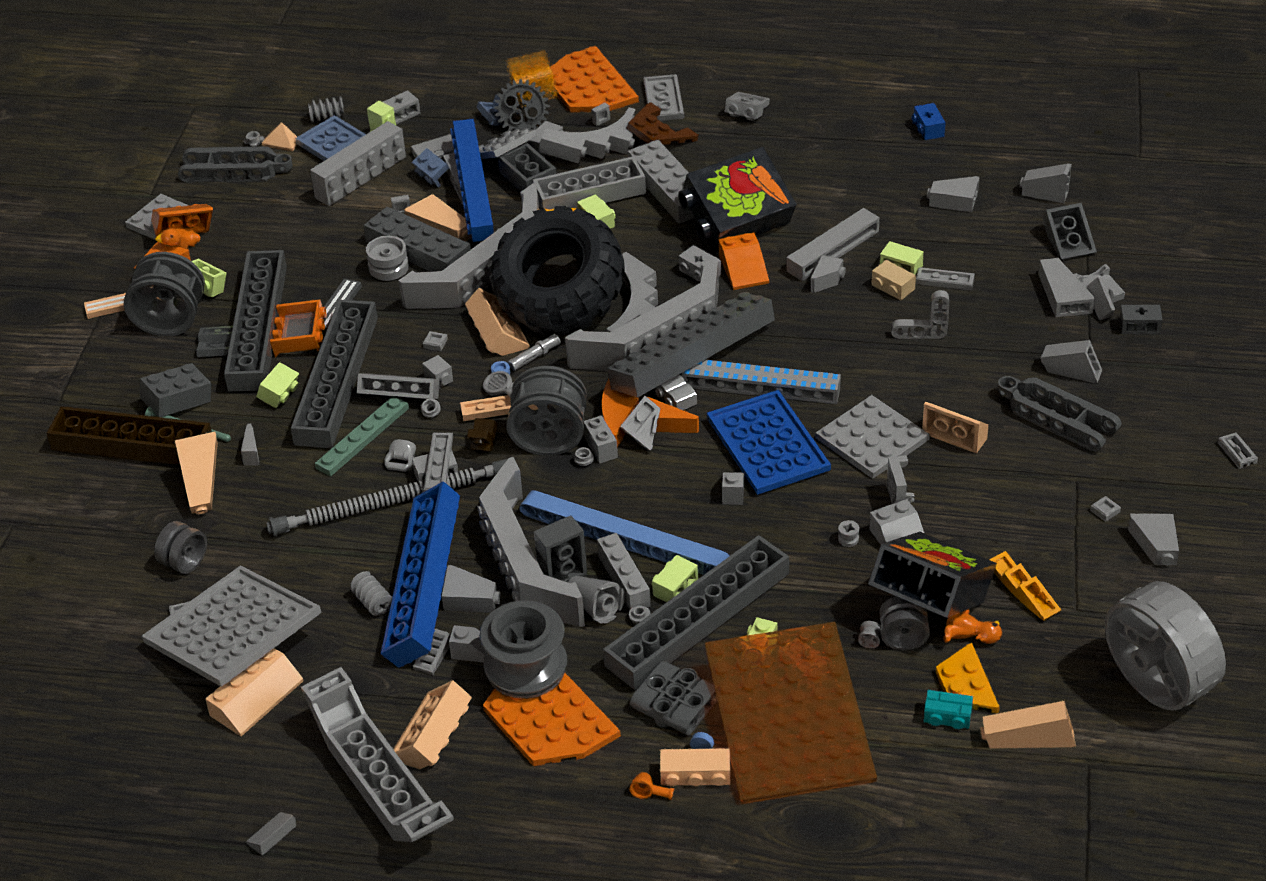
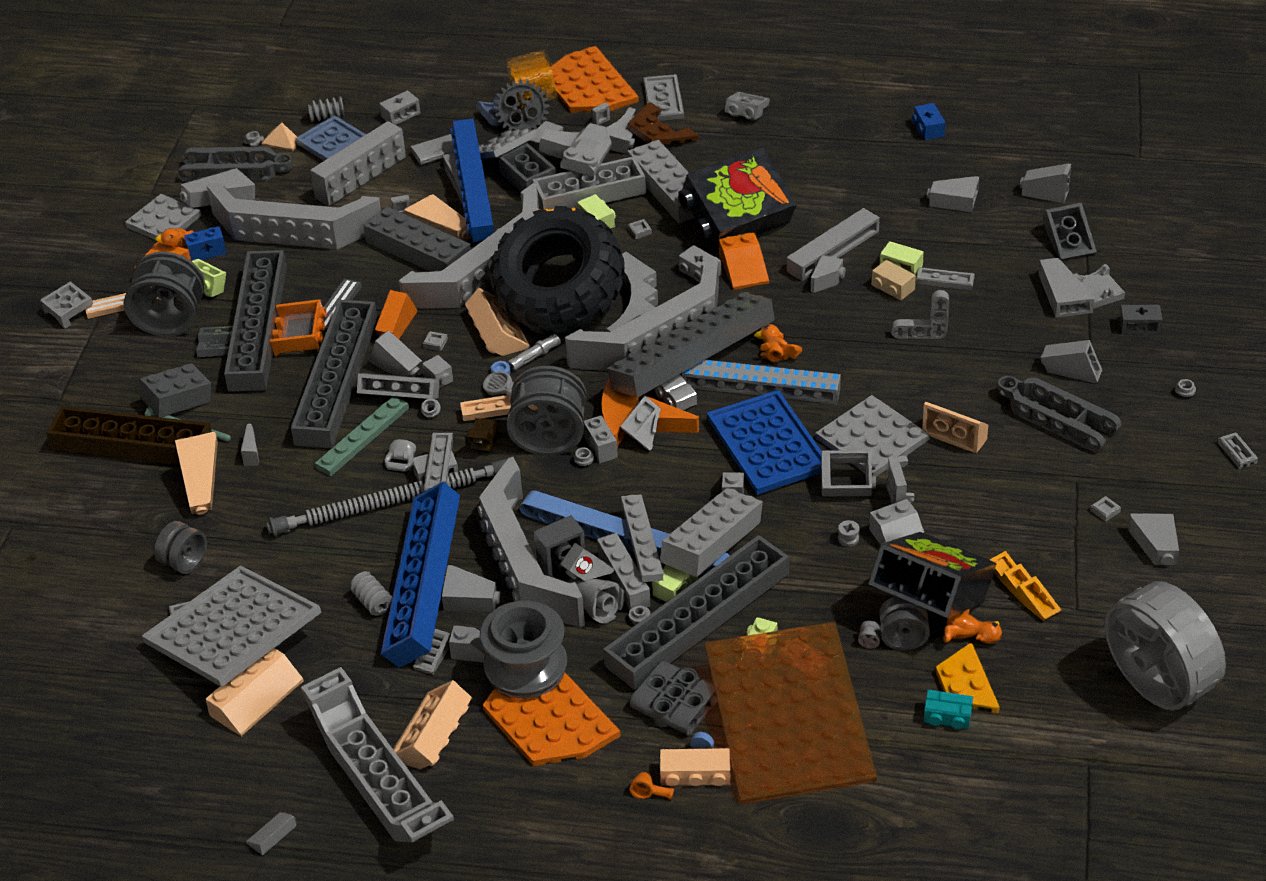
(66, 303): none -> light grey piece
(191, 217): orange slope -> none
(205, 244): none -> blue brick
(236, 183): none -> light grey slope
(278, 385): yellowish green brick -> none
(291, 222): none -> light grey slope
(379, 114): yellowish green brick -> none
(387, 258): light grey wheel -> none
(394, 356): none -> light grey slope
(396, 314): none -> orange slope
(430, 167): sand blue bracket -> none
(584, 564): none -> light grey slope
(587, 150): none -> light grey slope
(639, 229): none -> light grey tile
(642, 538): none -> light grey plate
(711, 532): none -> light grey brick
(775, 346): none -> orange animal
(847, 456): none -> light grey window
(1030, 728): light nougat slope -> none
(1102, 302): light grey slope -> none
(1185, 388): none -> light grey plate

